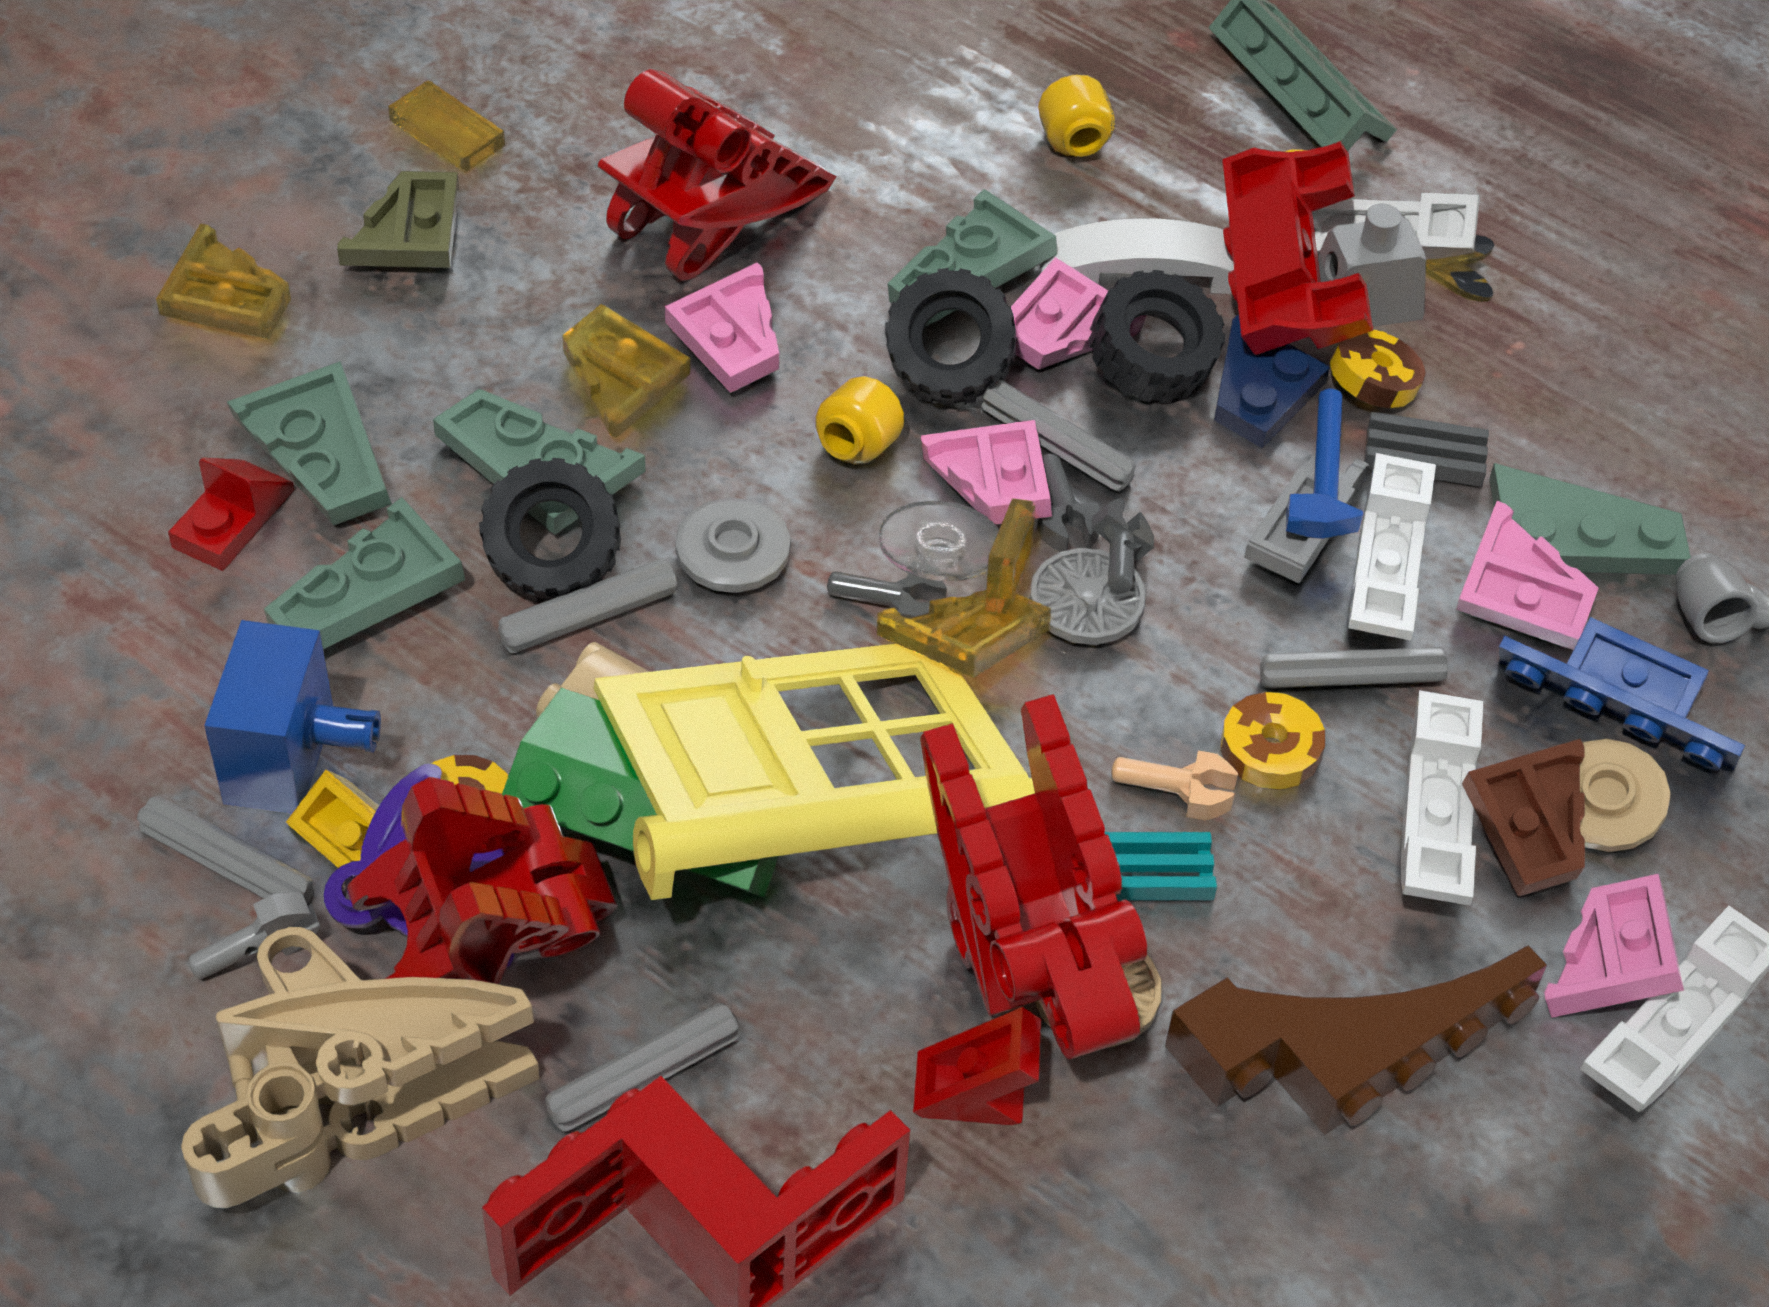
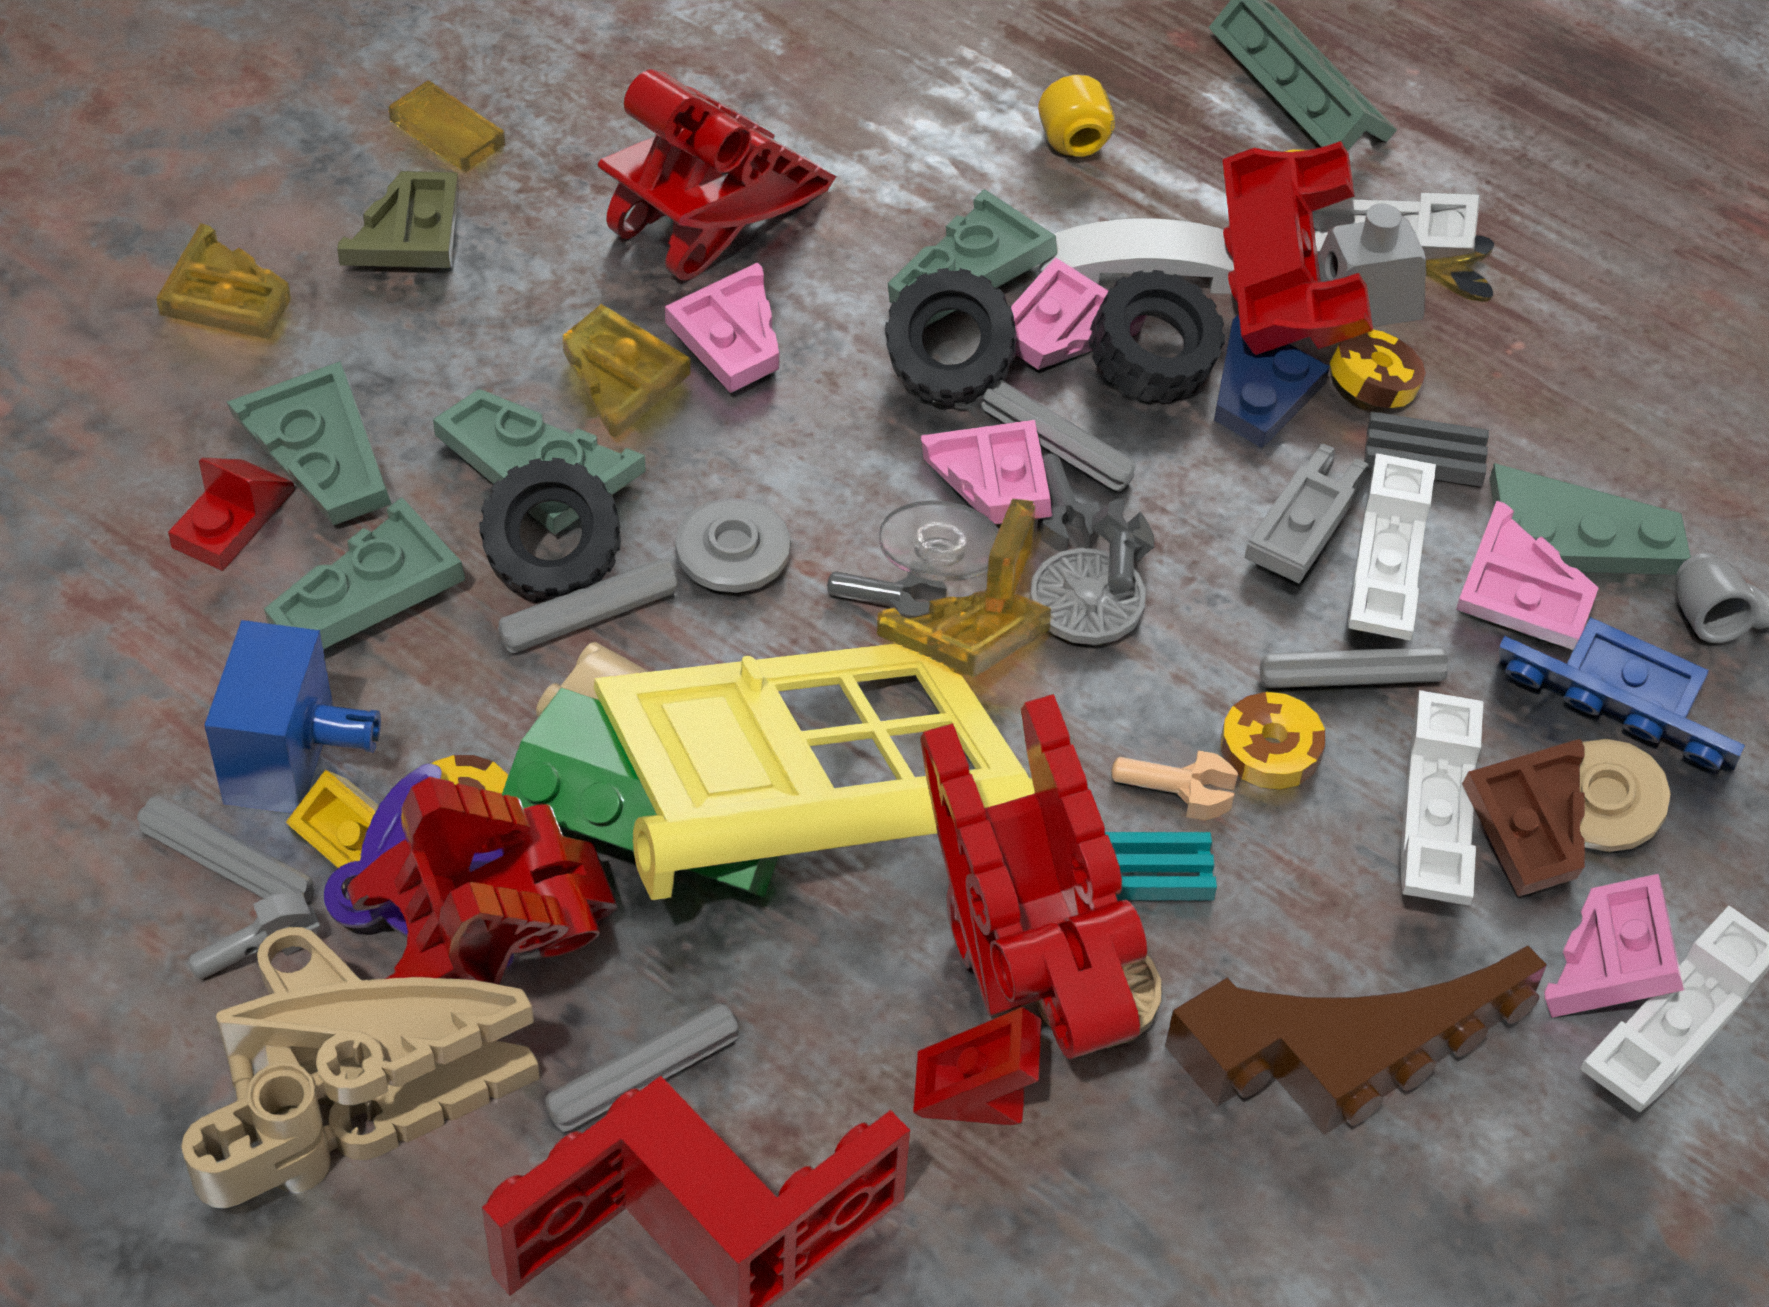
(859, 420): yellow head -> none
(1322, 513): blue piece -> none

